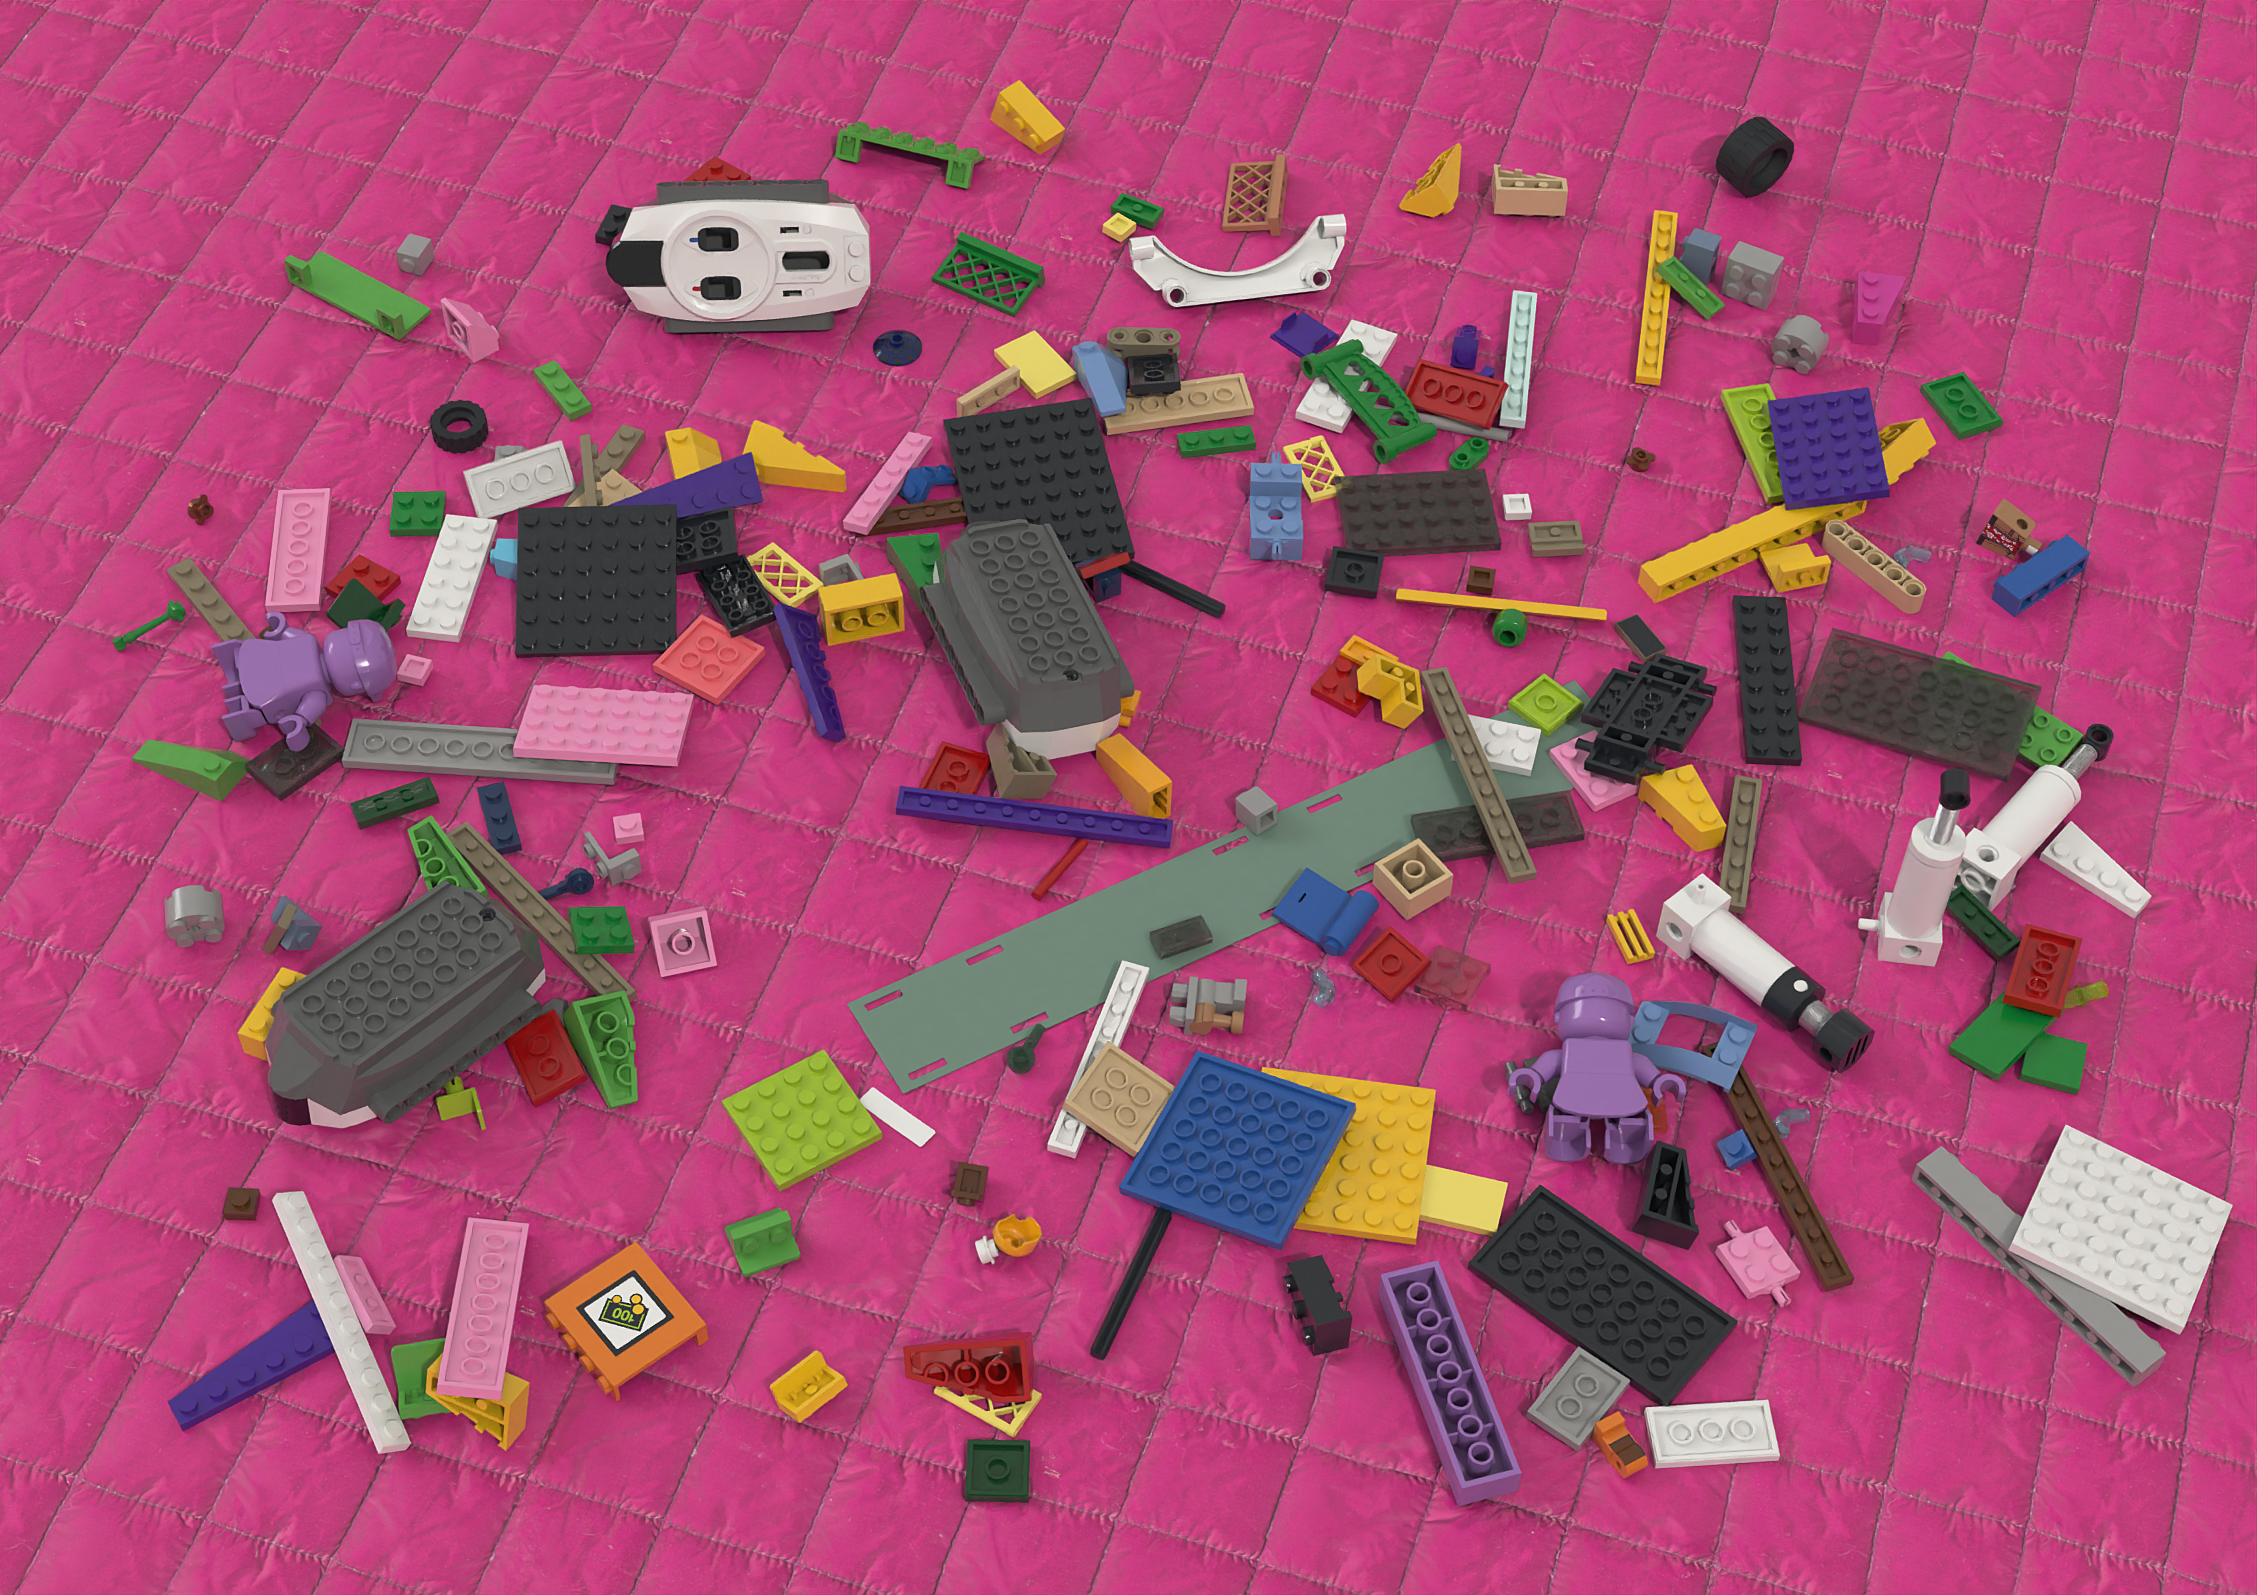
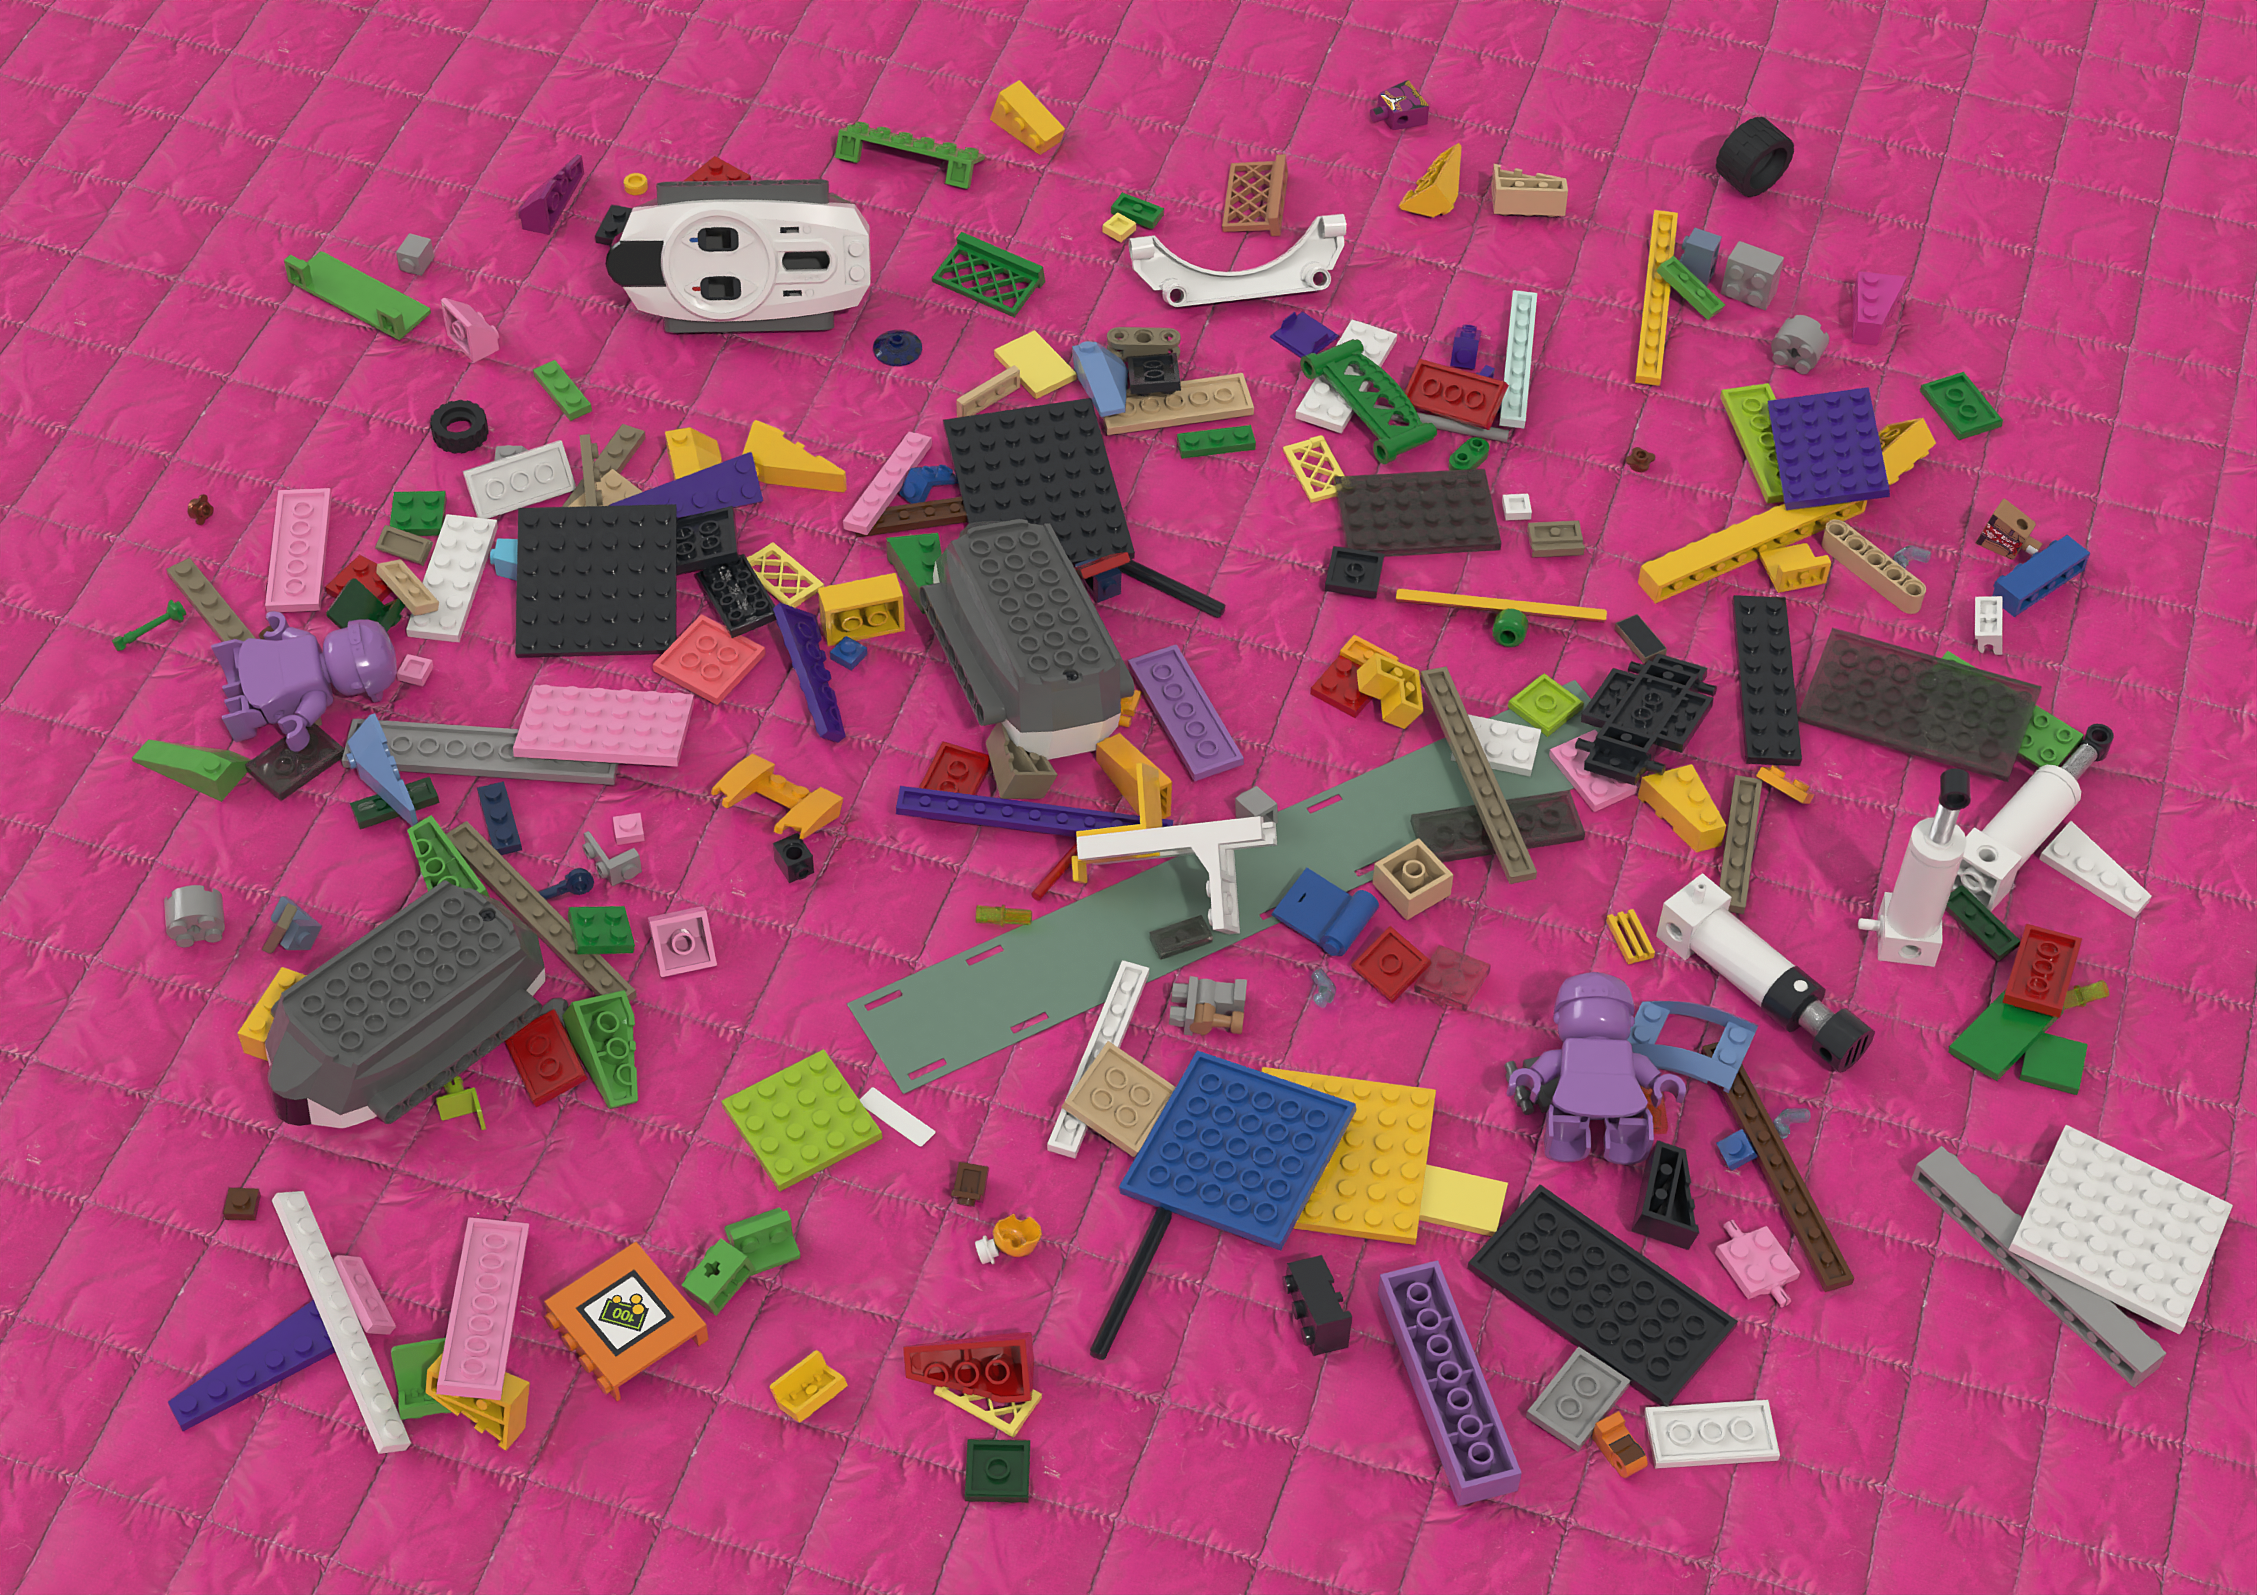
(378, 768): none -> medium blue wedge
(404, 545): none -> dark tan tile
(407, 587): none -> tan plate
(550, 199): none -> magenta wedge
(635, 184): none -> yellow tile
(731, 1270): none -> bright green brick
(793, 858): none -> black brick
(808, 809): none -> light orange wedge
(839, 570): light grey bracket -> none
(848, 653): none -> blue plate
(1003, 915): none -> clear neon green axle
(1022, 1058): clear green plate -> none
(1185, 712): none -> medium lavender plate
(1210, 841): none -> white piece
(1275, 492): medium blue brick -> none
(1401, 107): none -> magenta torso
(1480, 580): reddish brown plate -> none
(1776, 778): none -> light orange plate
(1989, 623): none -> white hinge

